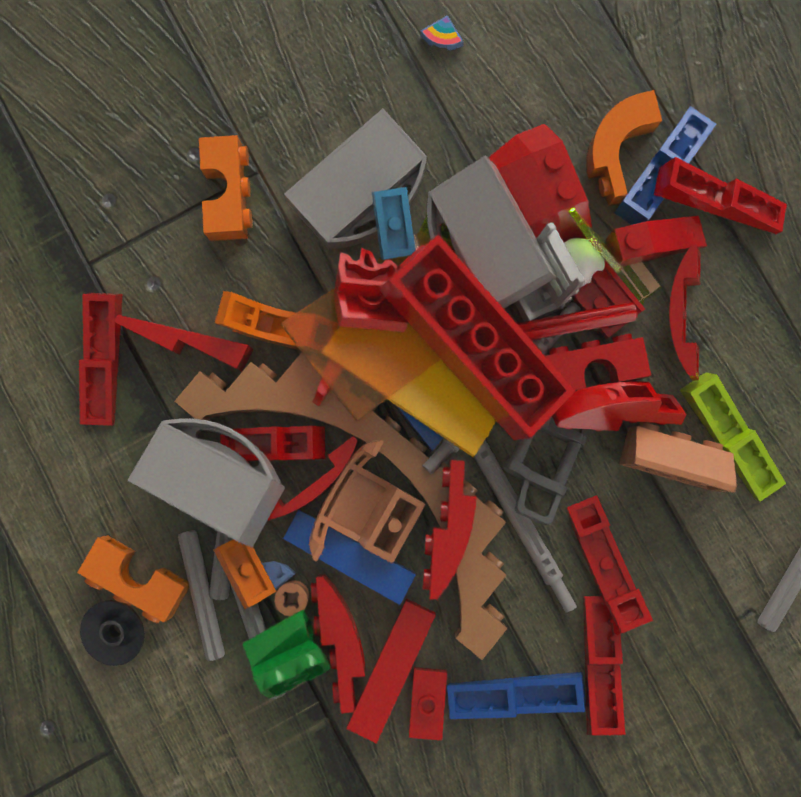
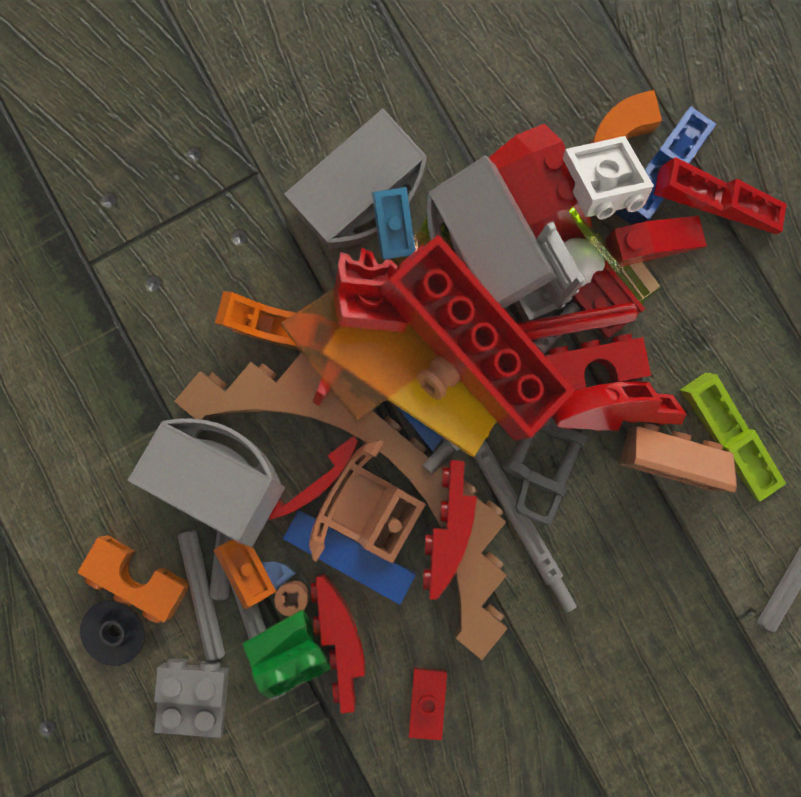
(100, 358): red slope -> none
(174, 339): red slope -> none
(191, 698): none -> light grey plate
(227, 216): orange arch -> none
(281, 442): red slope -> none
(391, 671): red slope -> none
(438, 377): none -> nougat wheel
(442, 34): tile -> none
(517, 696): blue slope -> none
(602, 670): red slope -> none
(607, 177): none -> white plate
(607, 565): red slope -> none
(687, 275): red slope -> none

